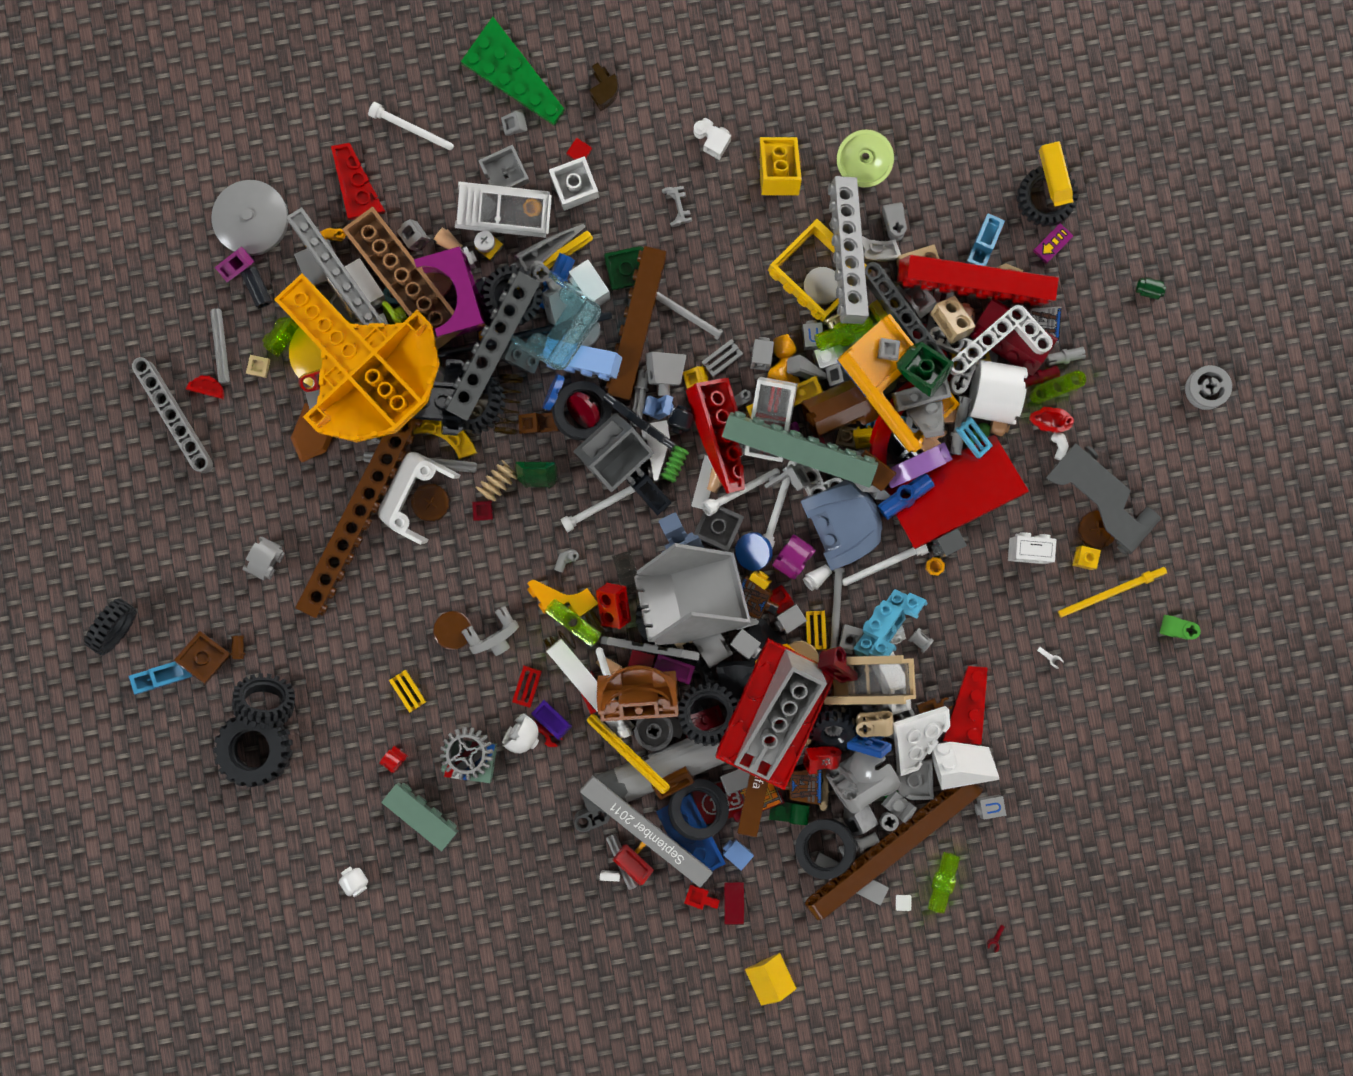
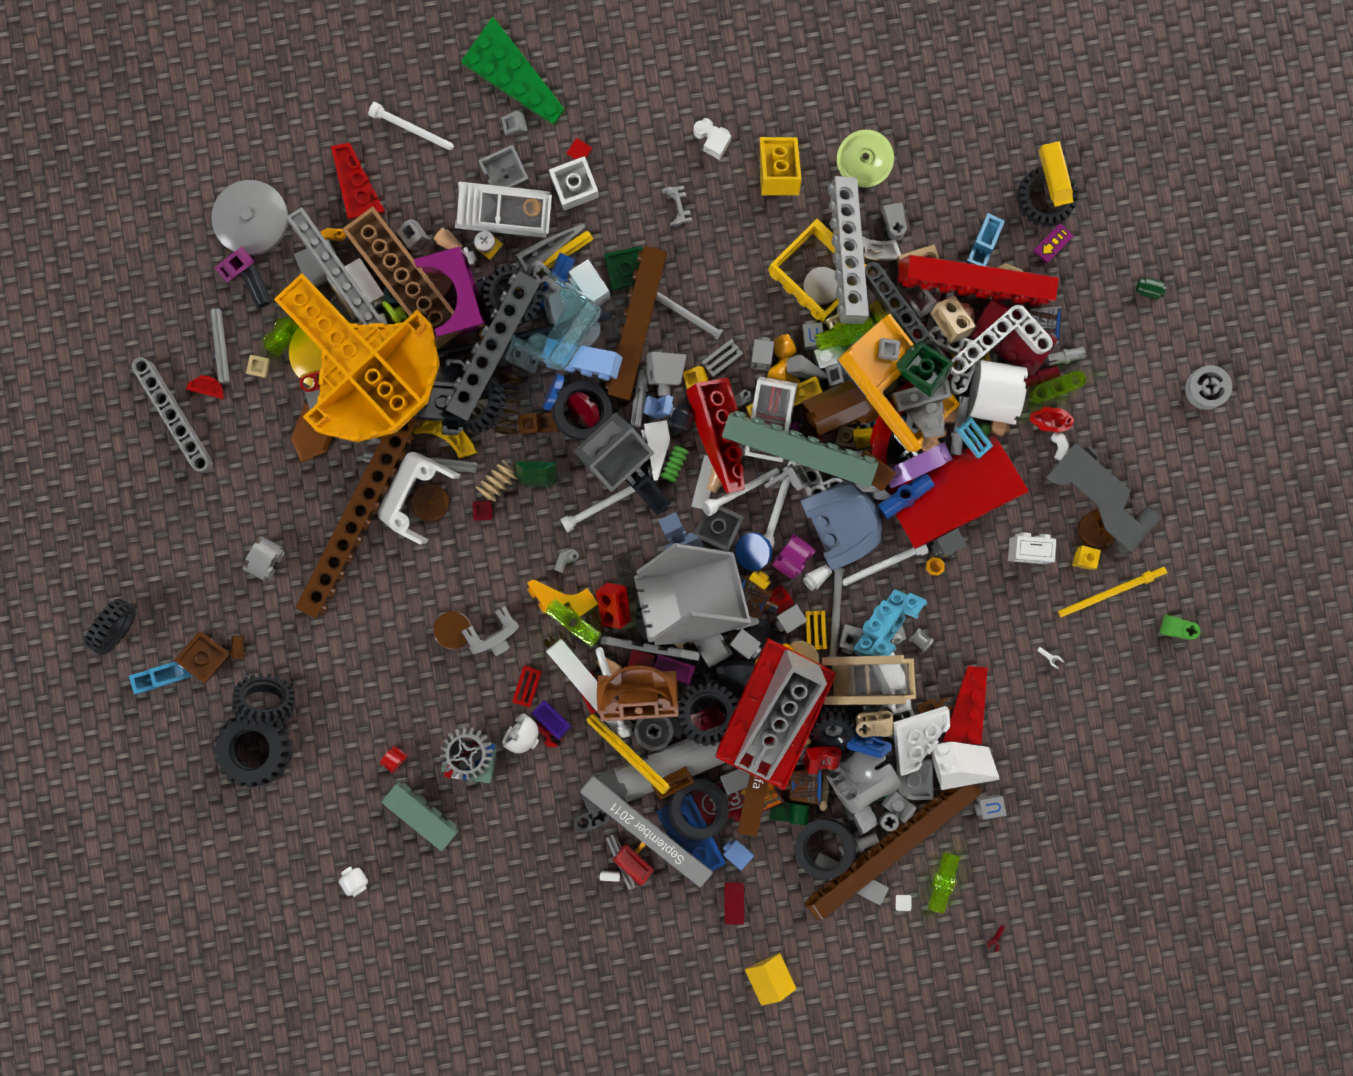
(401, 695): yellow tile -> none
(607, 90): dark brown brick -> none
(634, 418): black piece -> none
(698, 897): red plate -> none
(834, 664): dark red plate -> none

